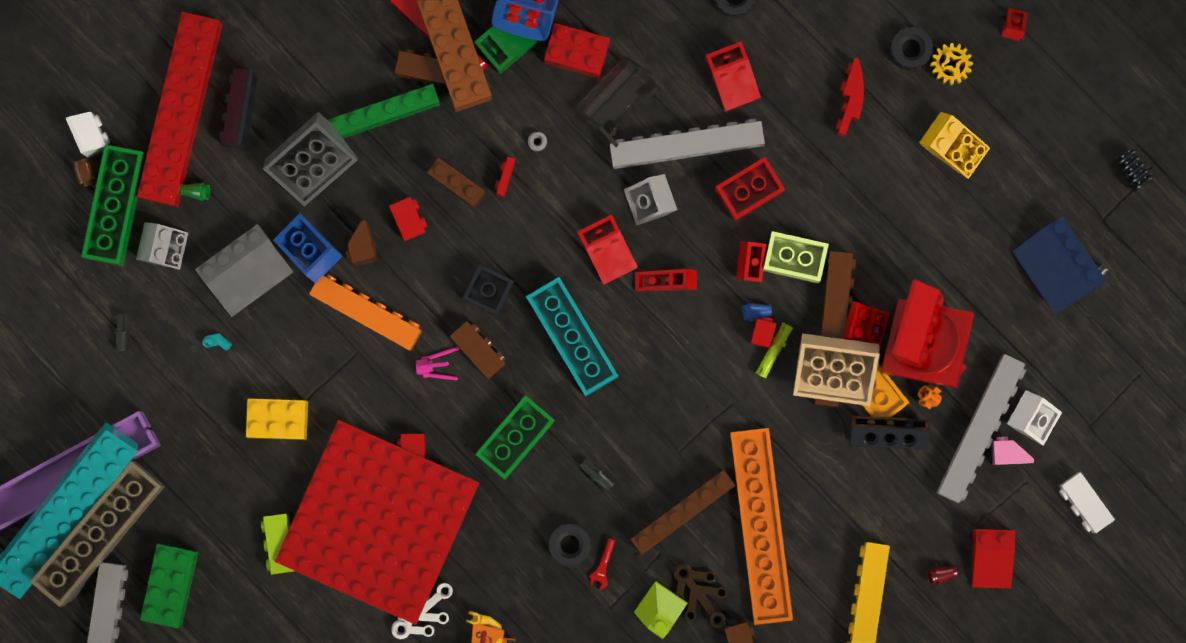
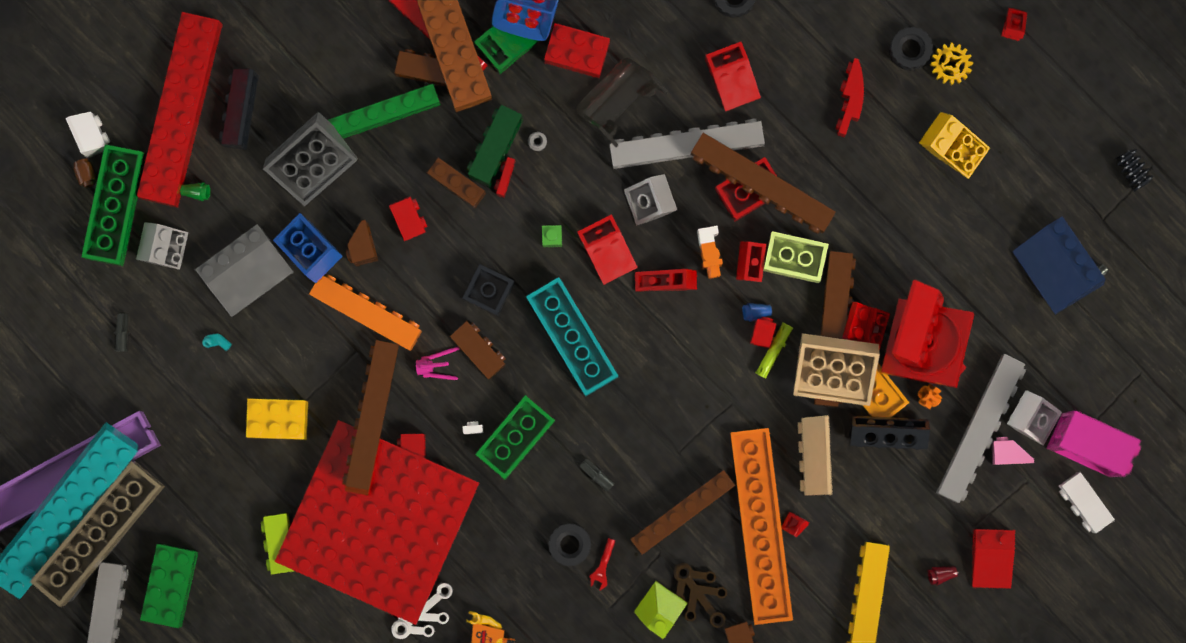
(371, 418): none -> reddish brown brick
(472, 428): none -> white plate
(495, 146): none -> dark green brick
(552, 236): none -> bright green brick
(709, 252): none -> orange hips
(763, 183): none -> reddish brown brick
(794, 524): none -> red slope
(816, 455): none -> tan slope
(1094, 444): none -> dark pink window

